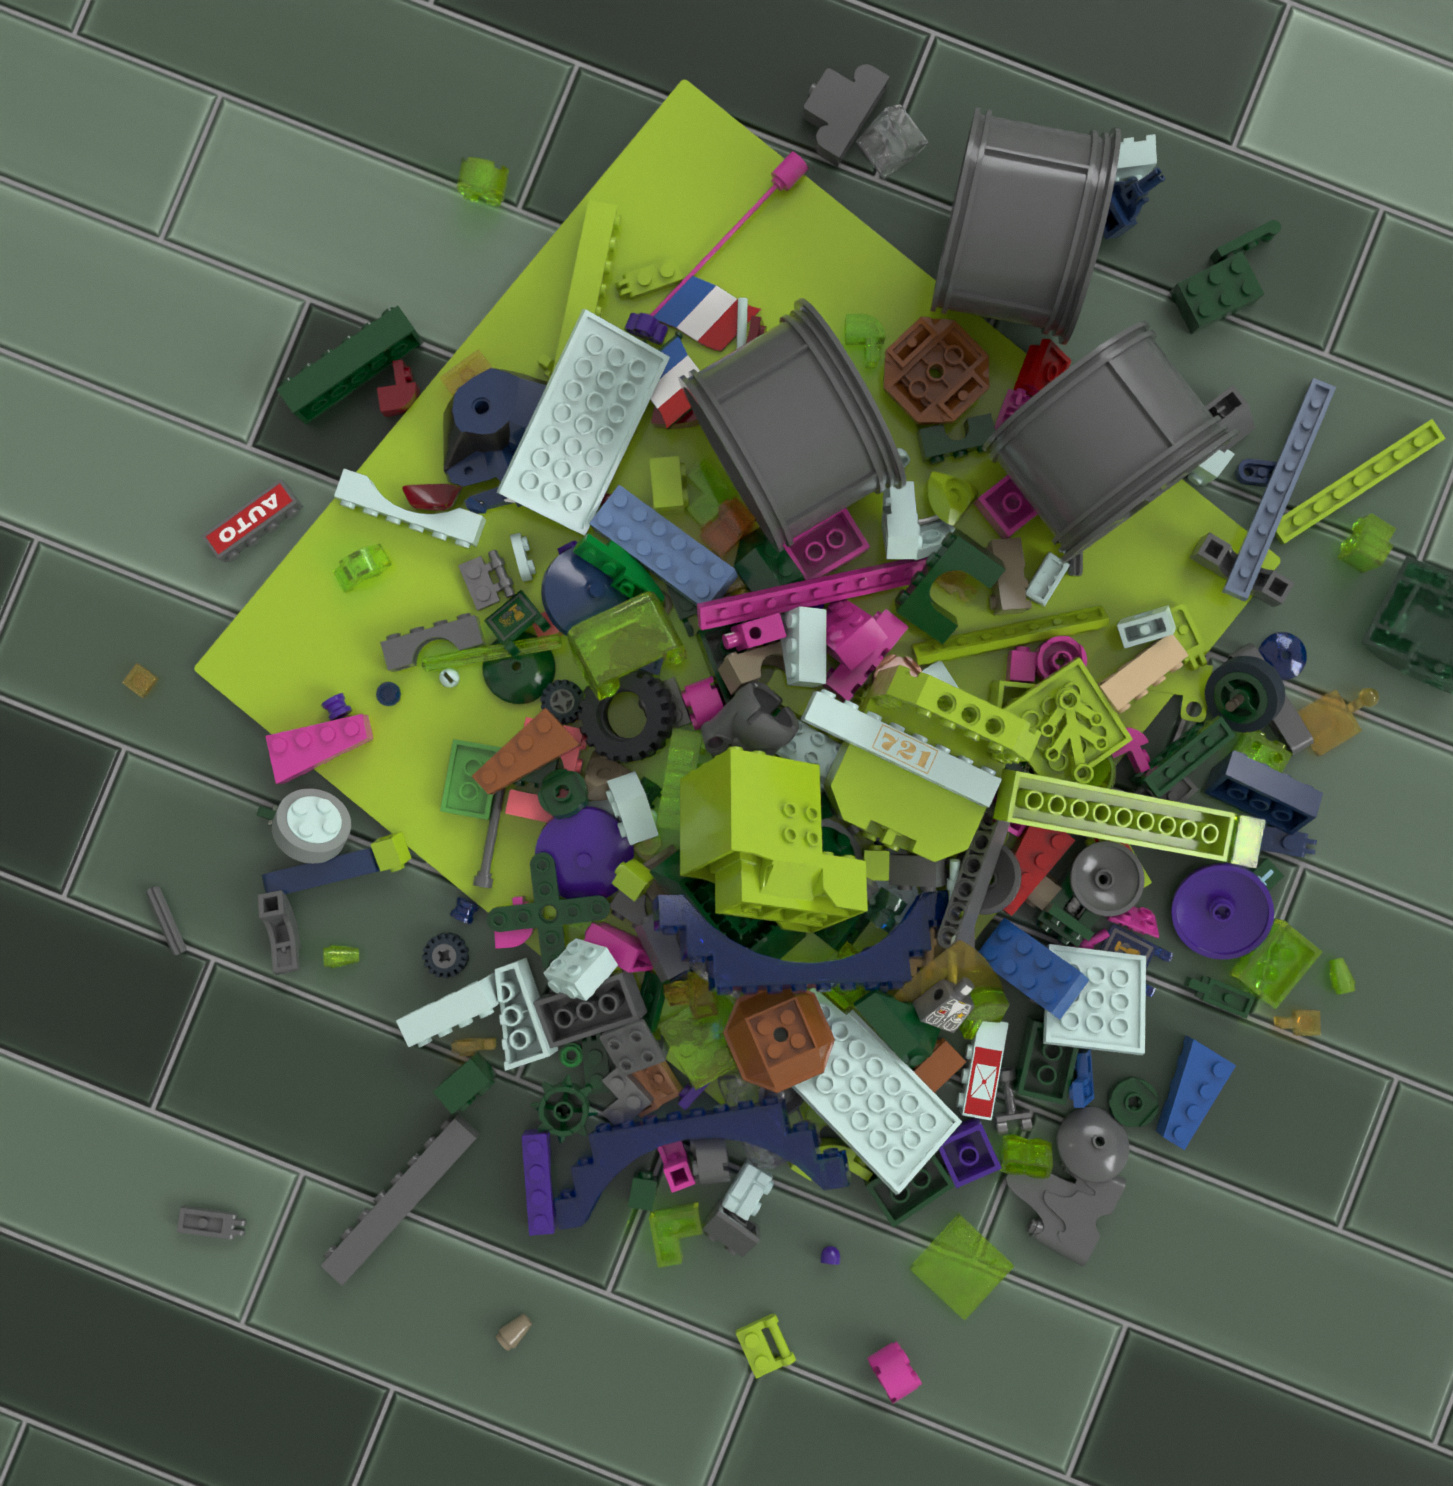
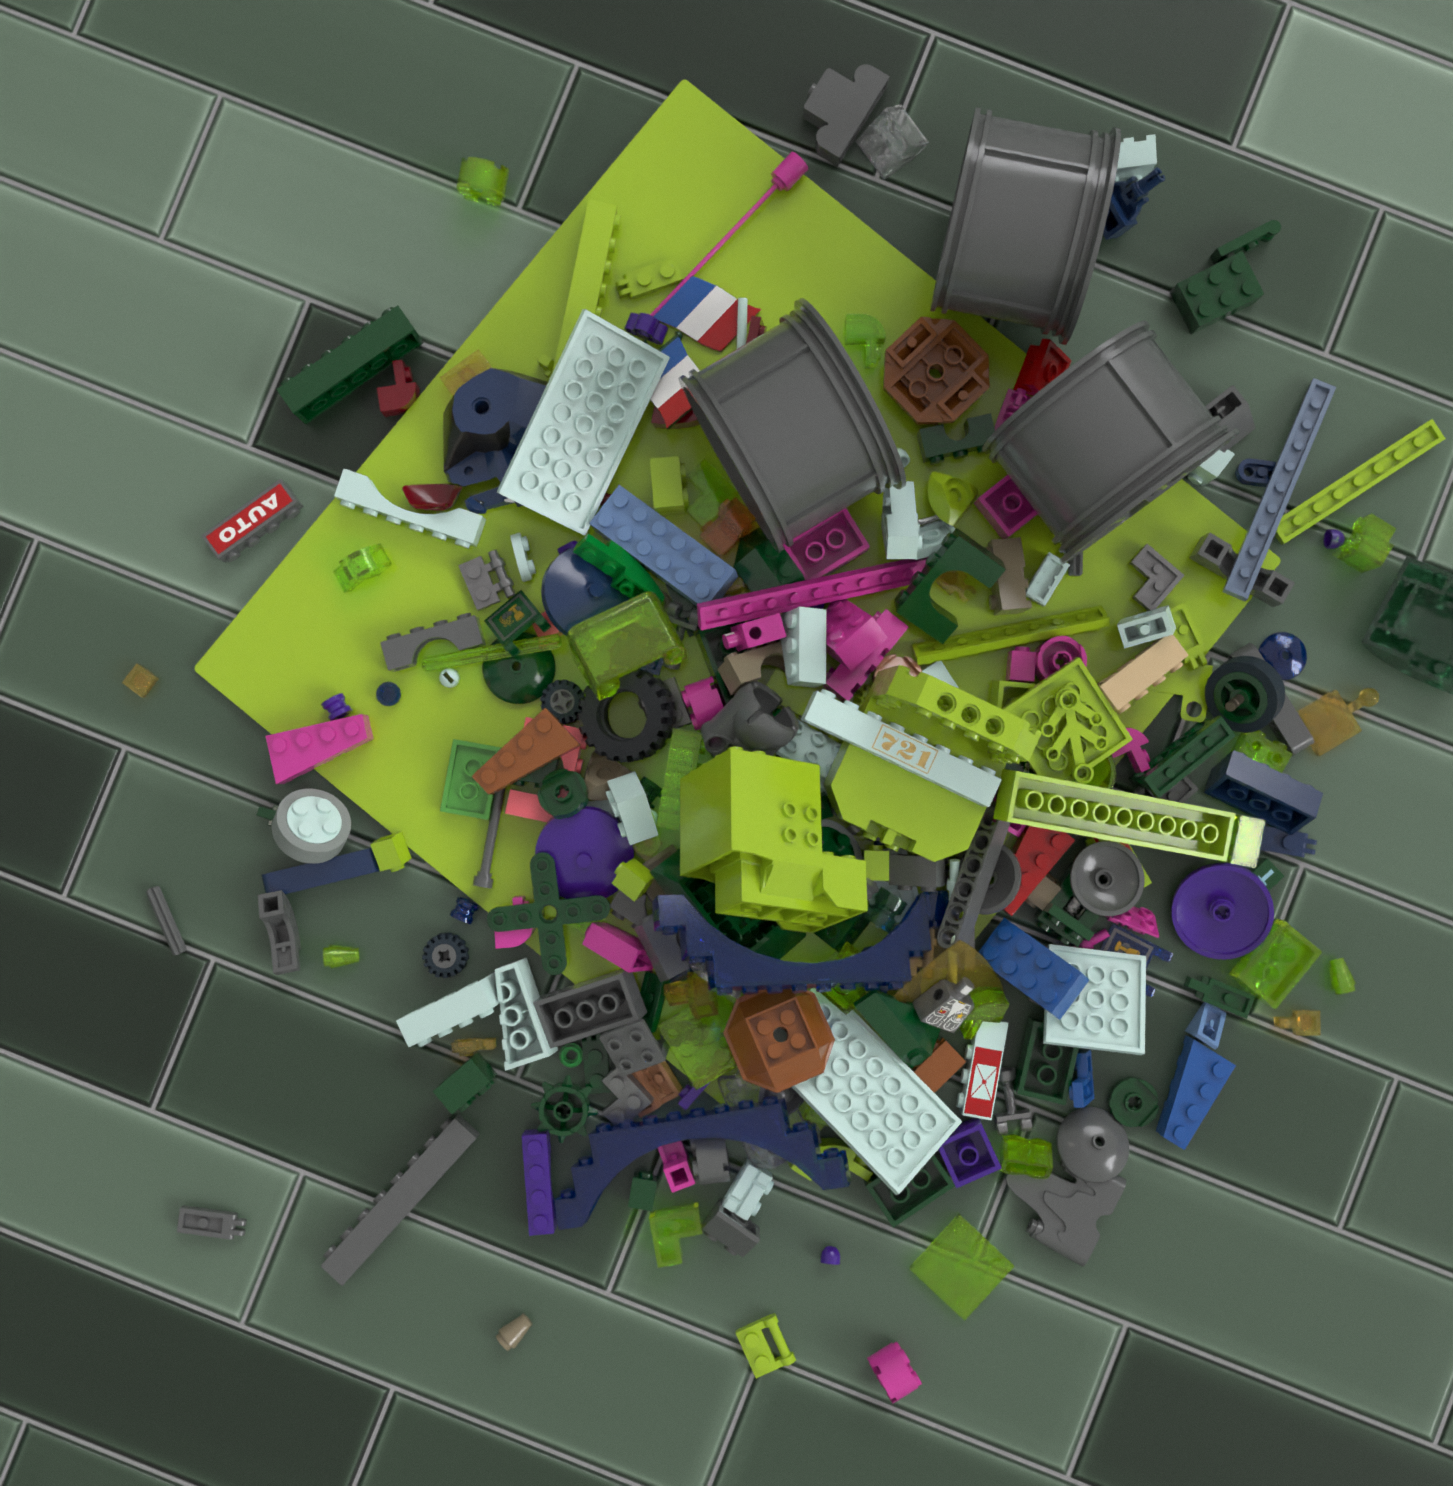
(580, 969): light aqua brick -> none
(673, 612): none -> dark grey bar
(1160, 577): none -> flat silver plate
(1207, 1025): none -> medium blue slope
(1333, 538): none -> dark purple hinge

